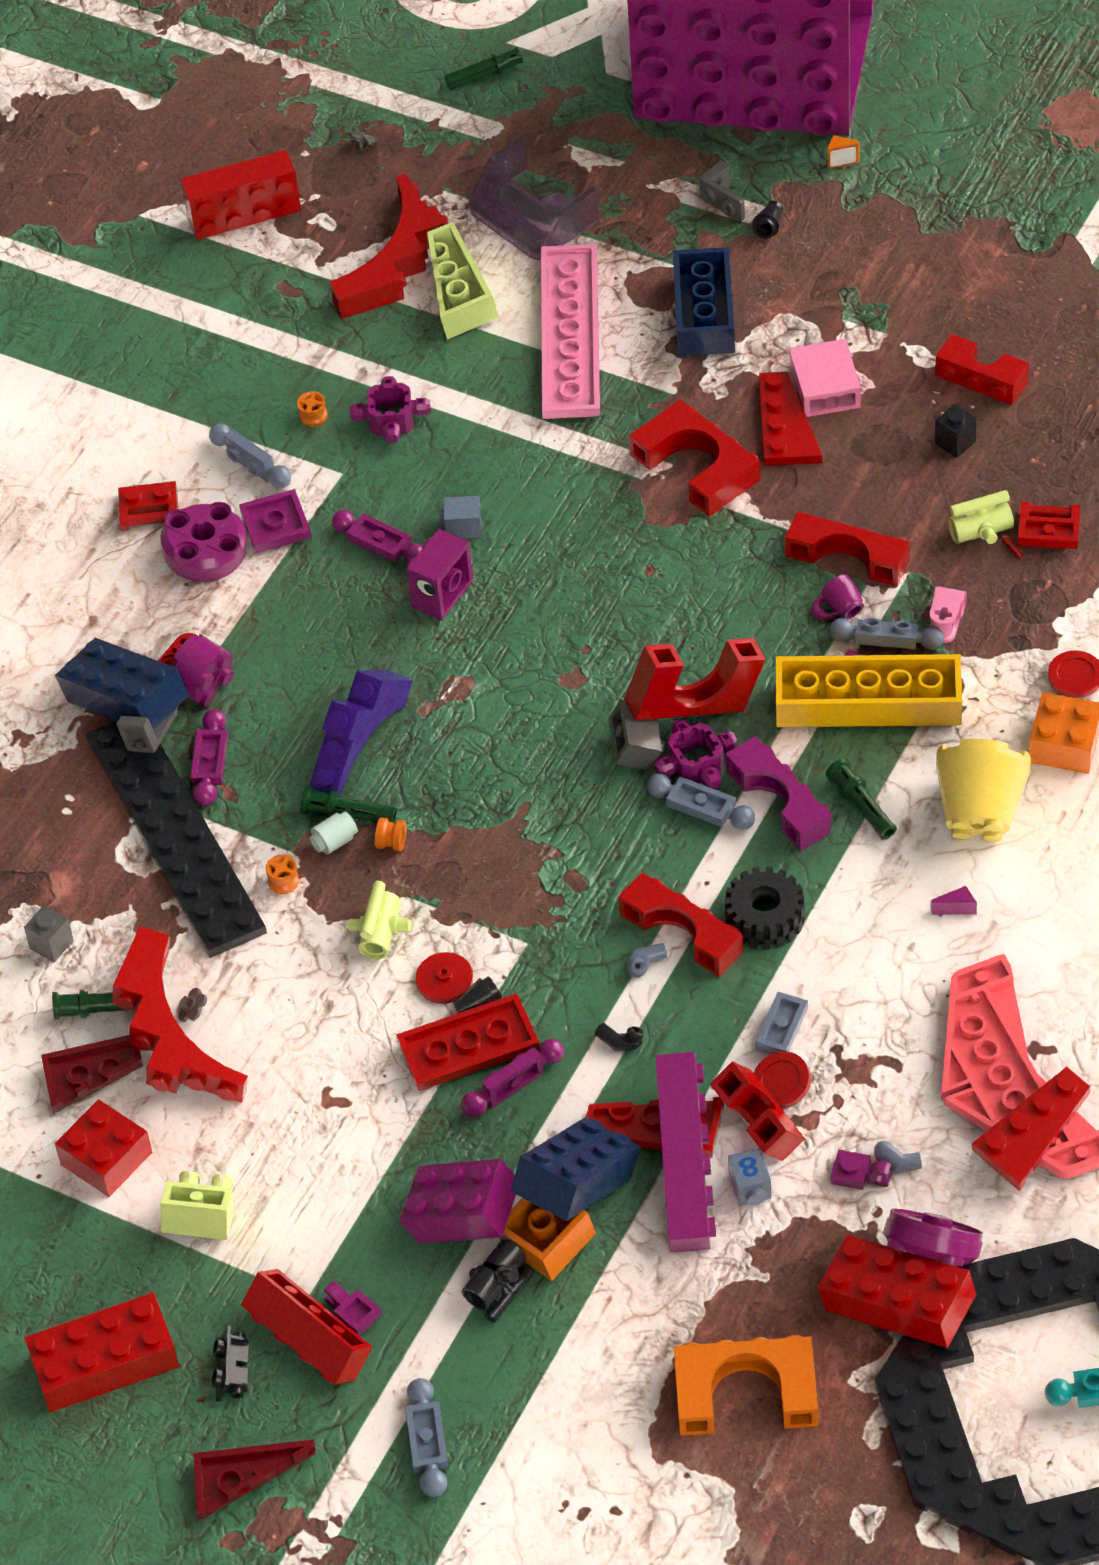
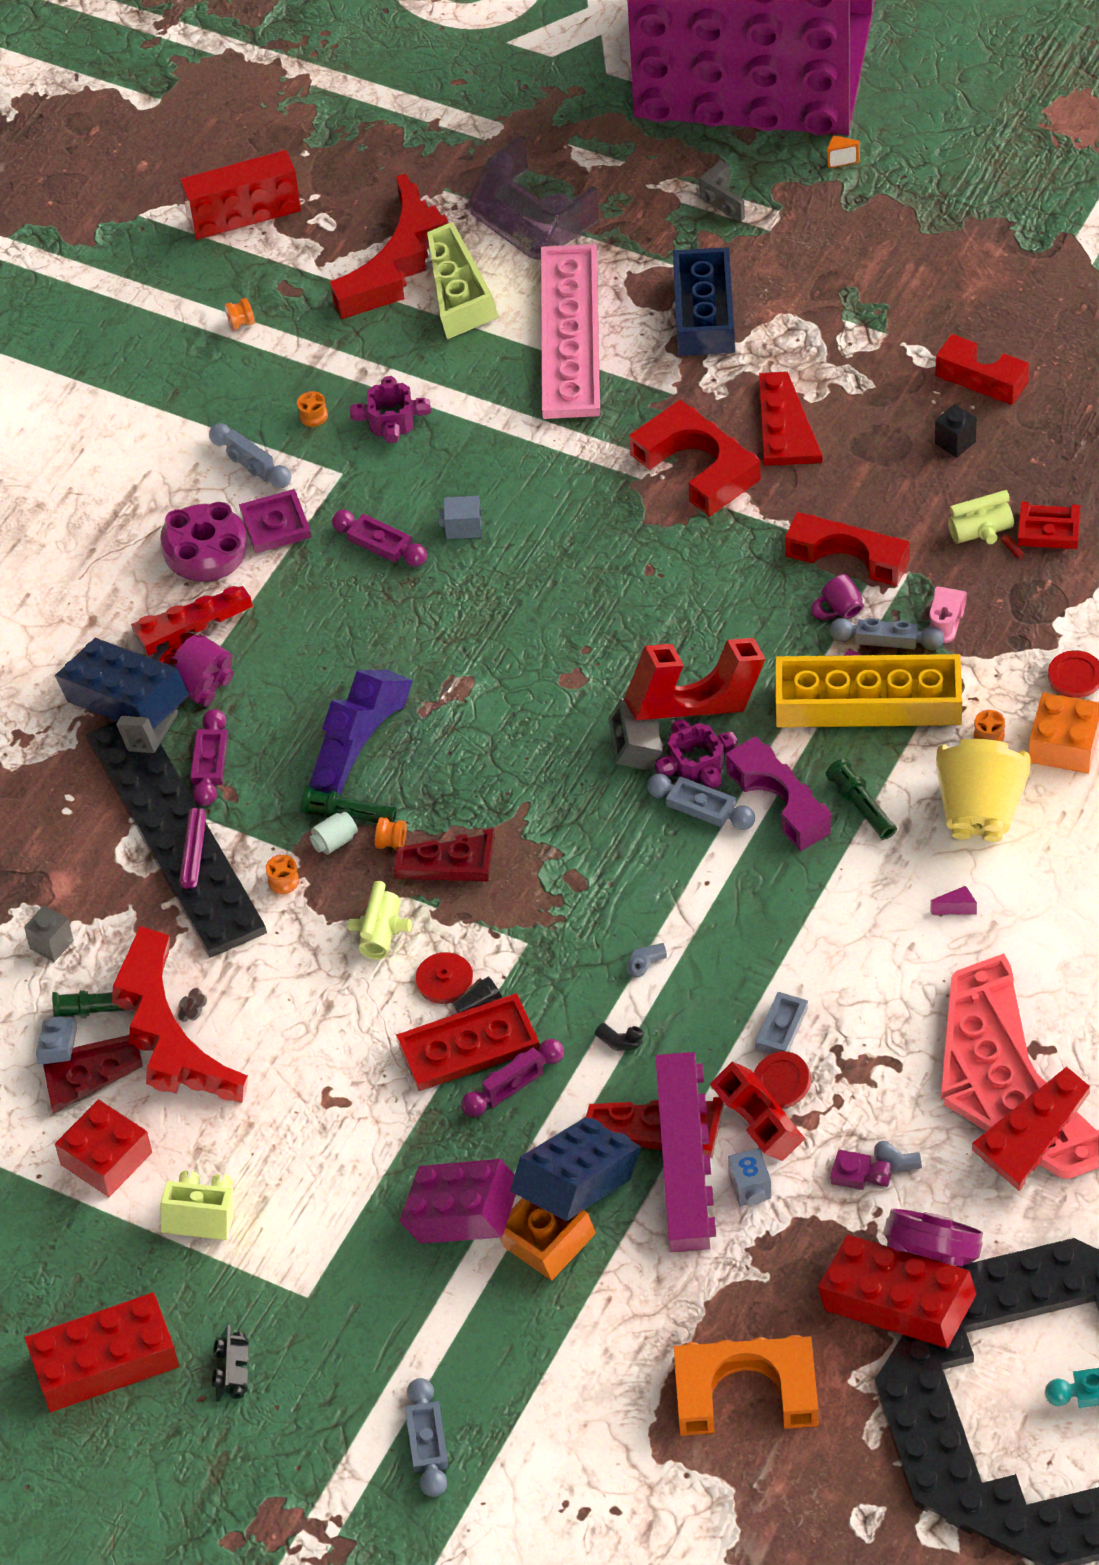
(56, 1040): none -> sand blue plate
(146, 503): red plate -> none
(192, 848): none -> magenta axle
(193, 617): none -> red wing
(232, 1473): dark red wing -> none
(239, 314): none -> orange wheel
(306, 1326): red brick -> none
(353, 1310): magenta plate -> none
(362, 138): dark grey plant -> none
(439, 574): magenta brick -> none
(453, 860): none -> dark red wing
(483, 68): dark green axle -> none
(498, 1280): black pin -> none
(651, 904): red arch -> none
(768, 220): black cone -> none
(771, 925): black tyre -> none
(825, 377): bright pink brick -> none
(987, 721): none -> orange wheel

